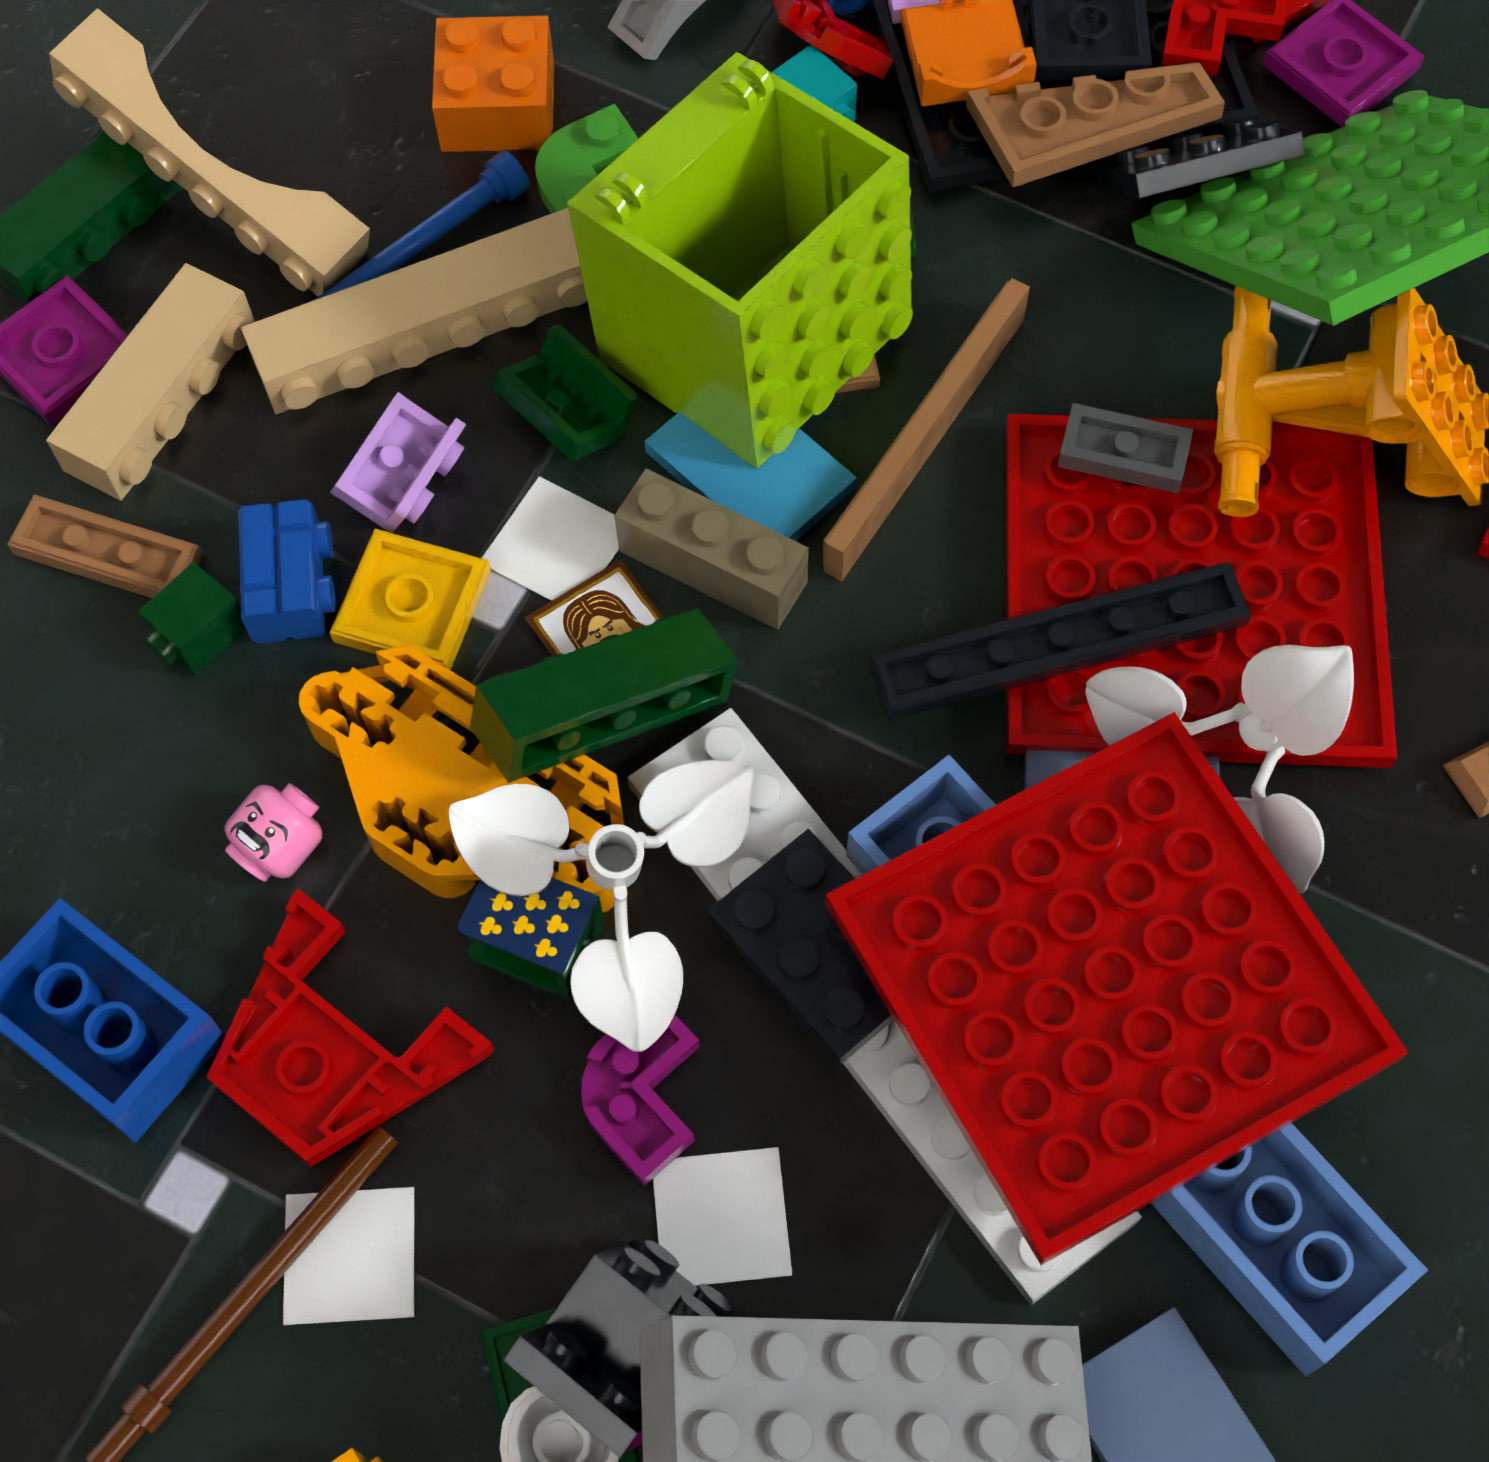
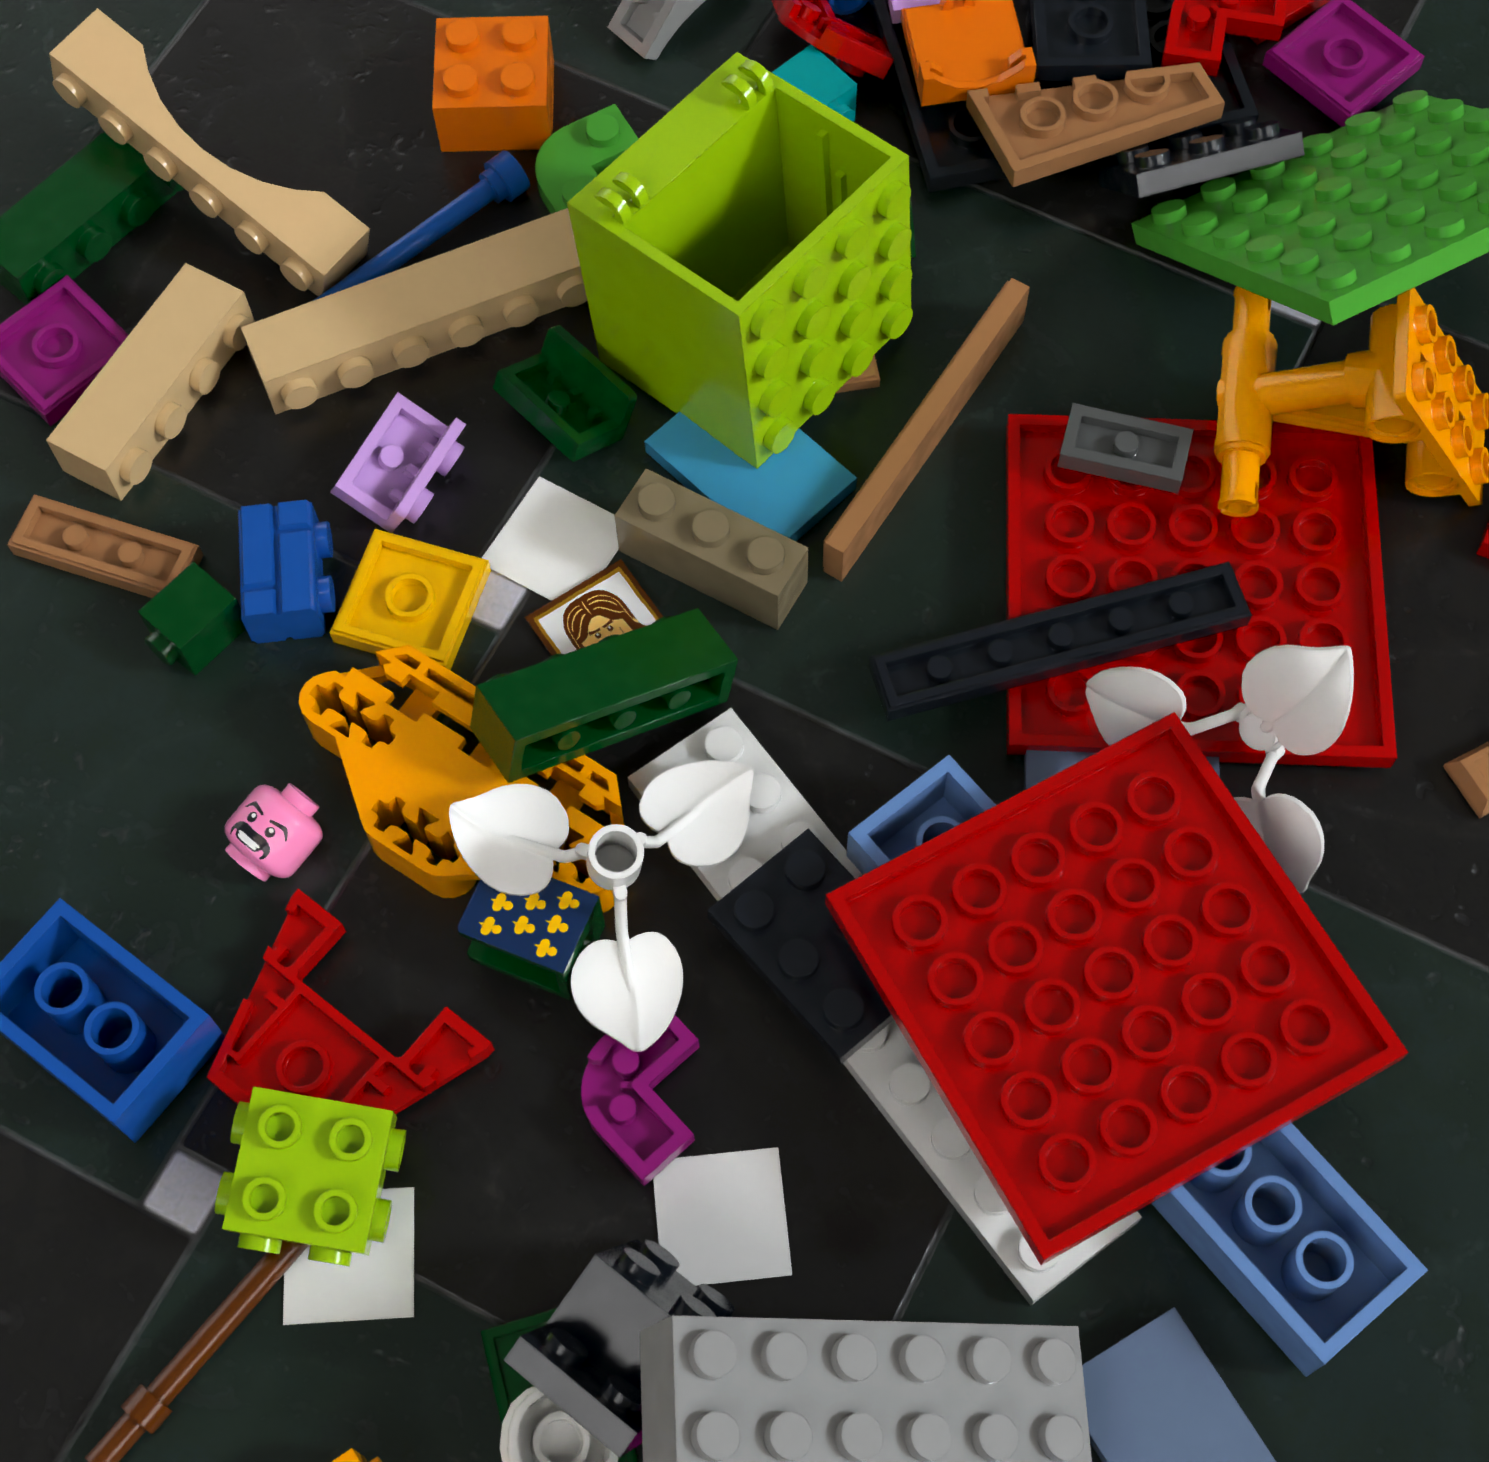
(309, 1175): none -> lime brick

